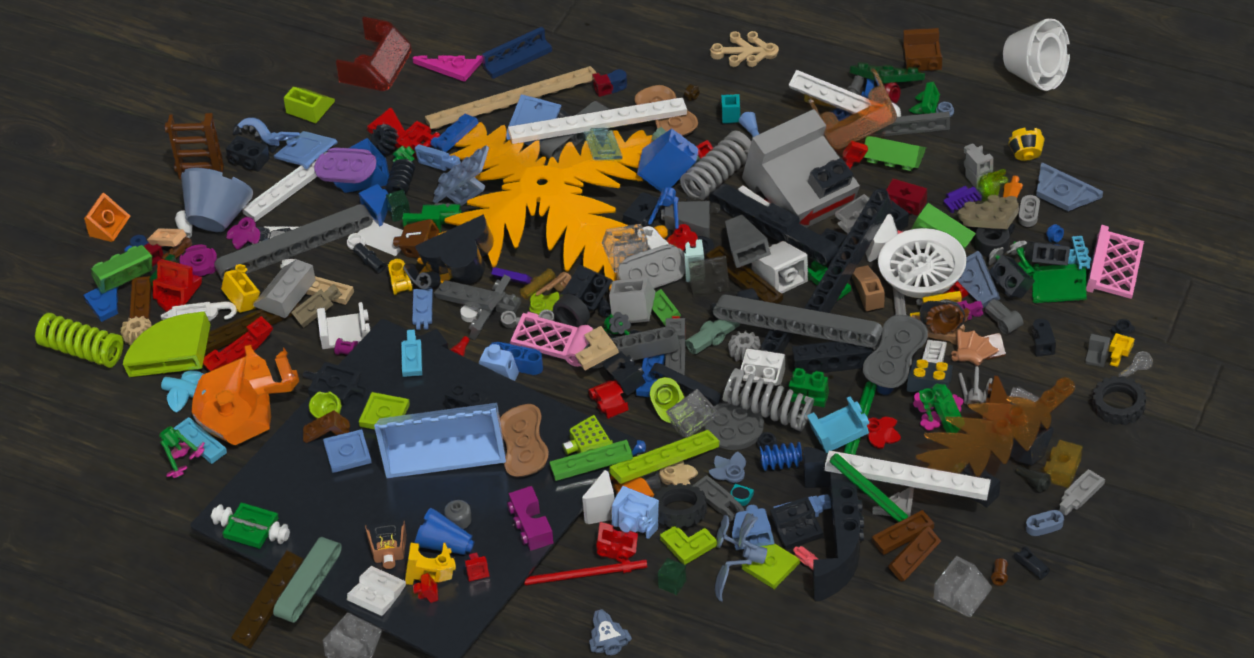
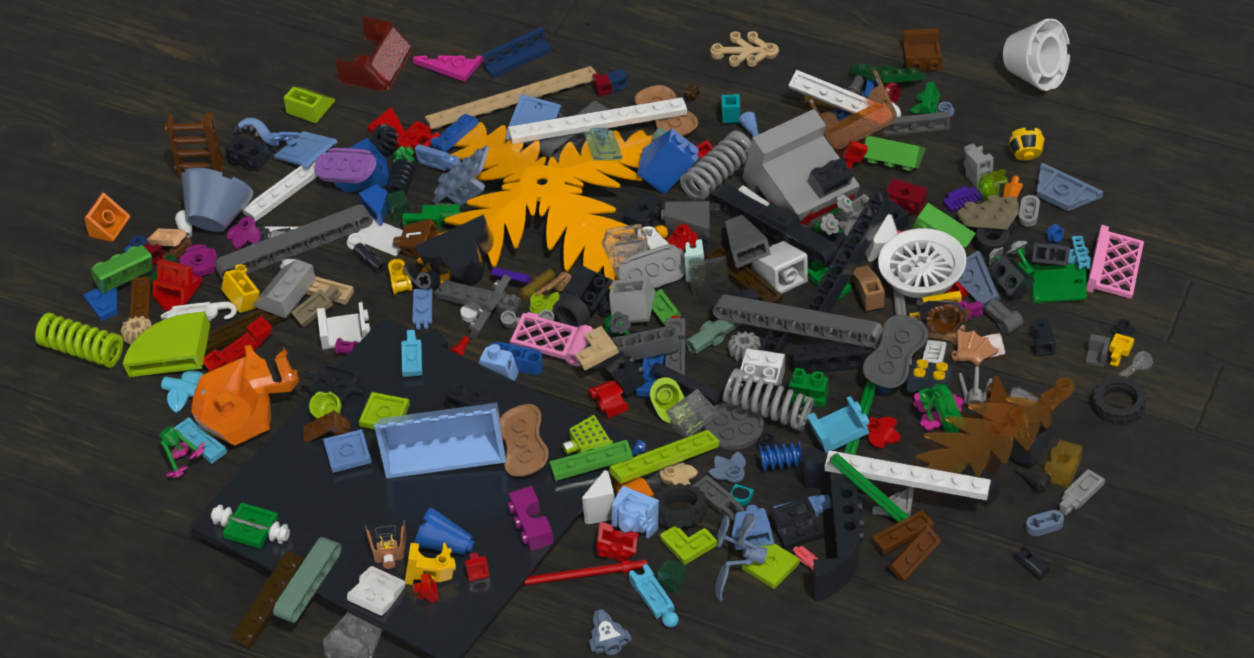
(459, 513): dark grey head -> none
(654, 596): none -> medium azure plate
(666, 199): blue plant -> none
(829, 223): none -> light grey plant
(961, 587): clear slope -> none
(999, 576): reddish brown pin -> none

